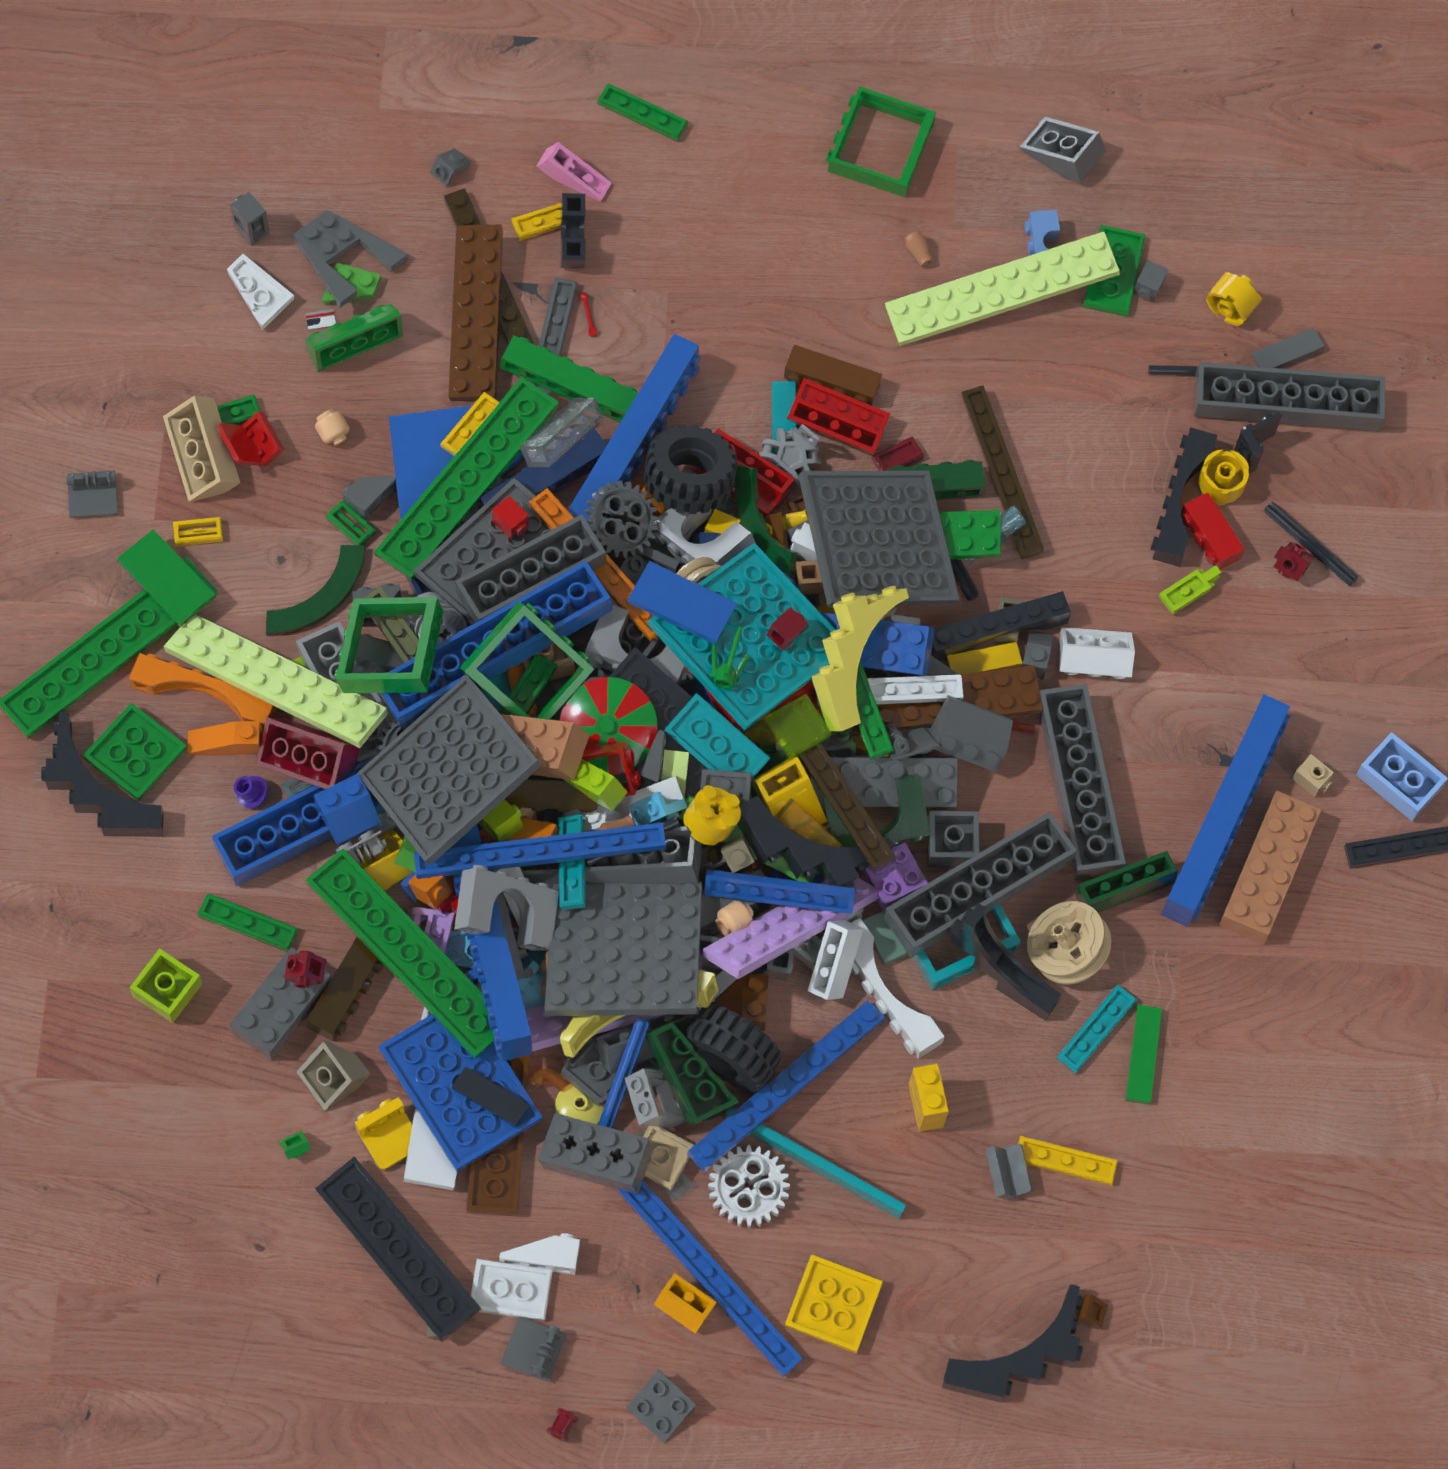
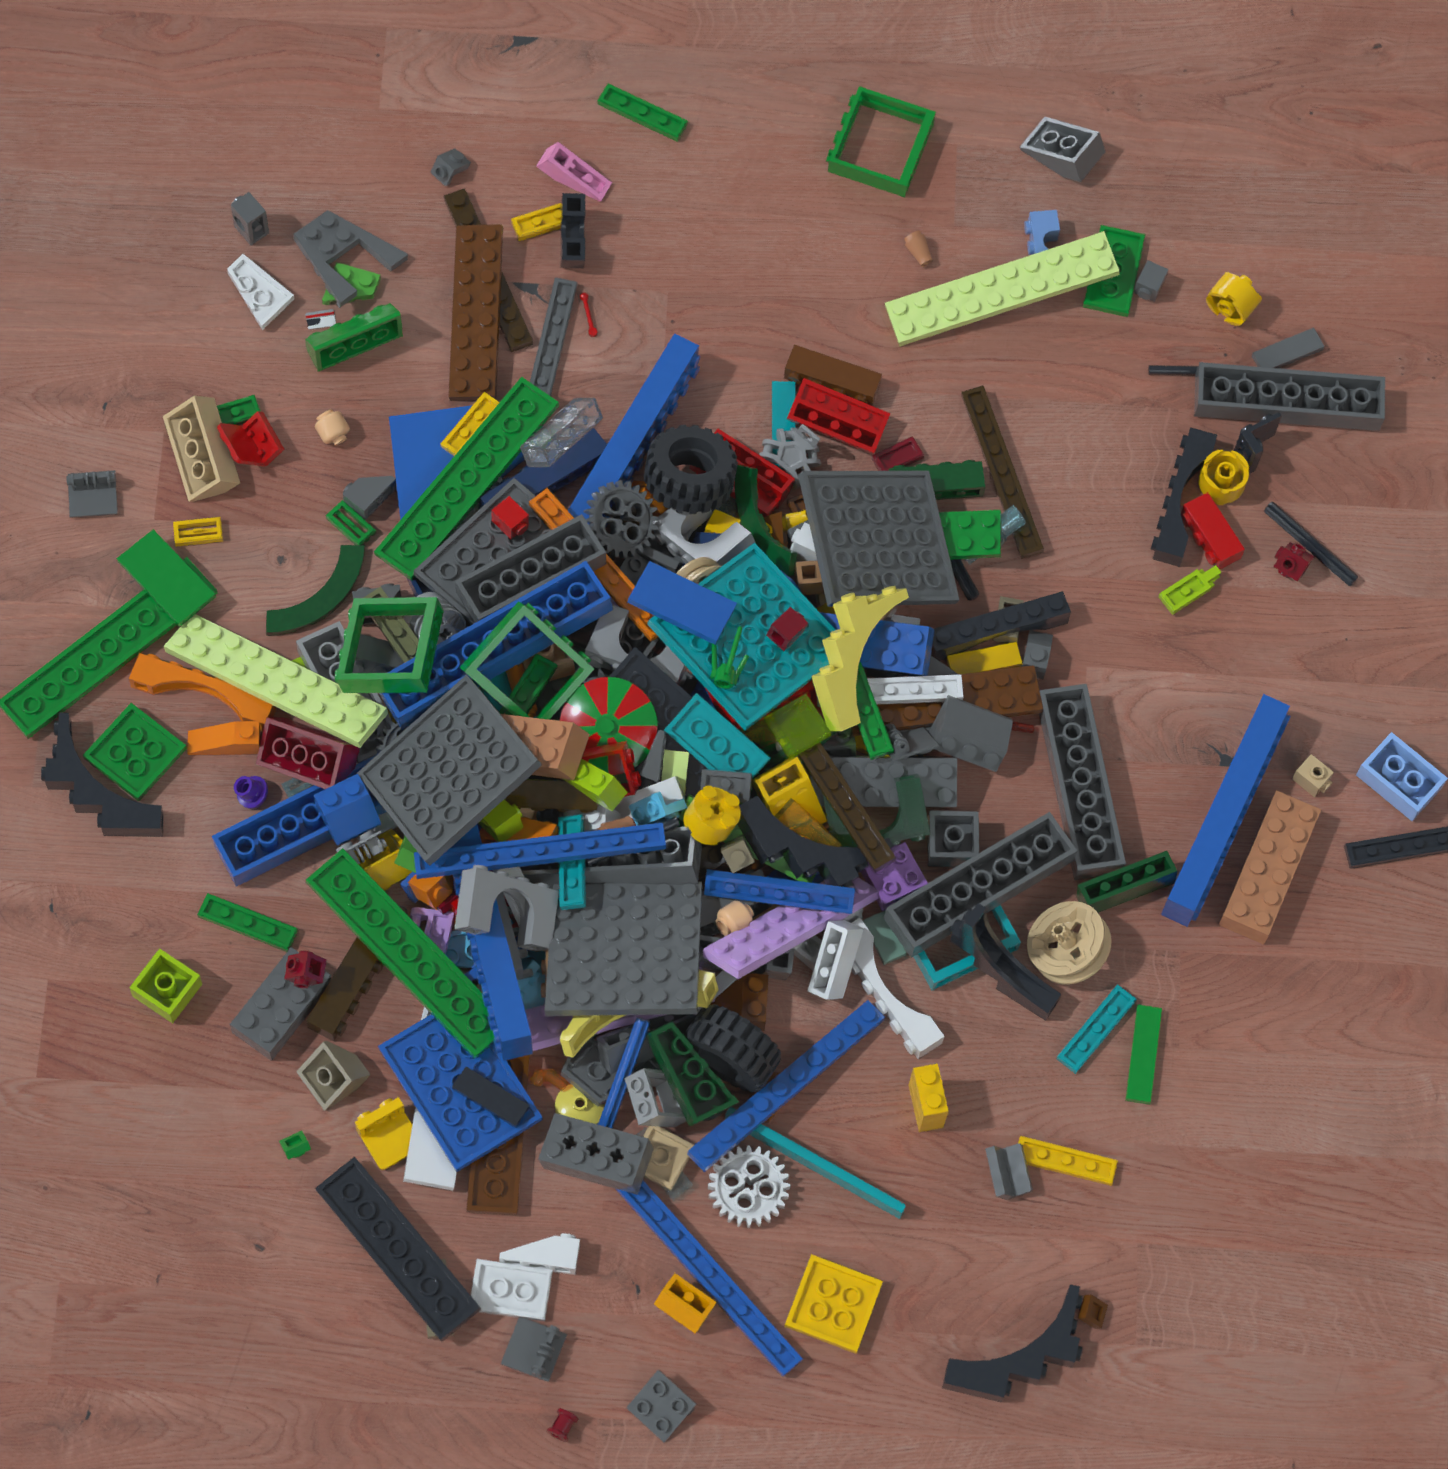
(566, 378): green brick -> none
(1096, 652): white slope -> none

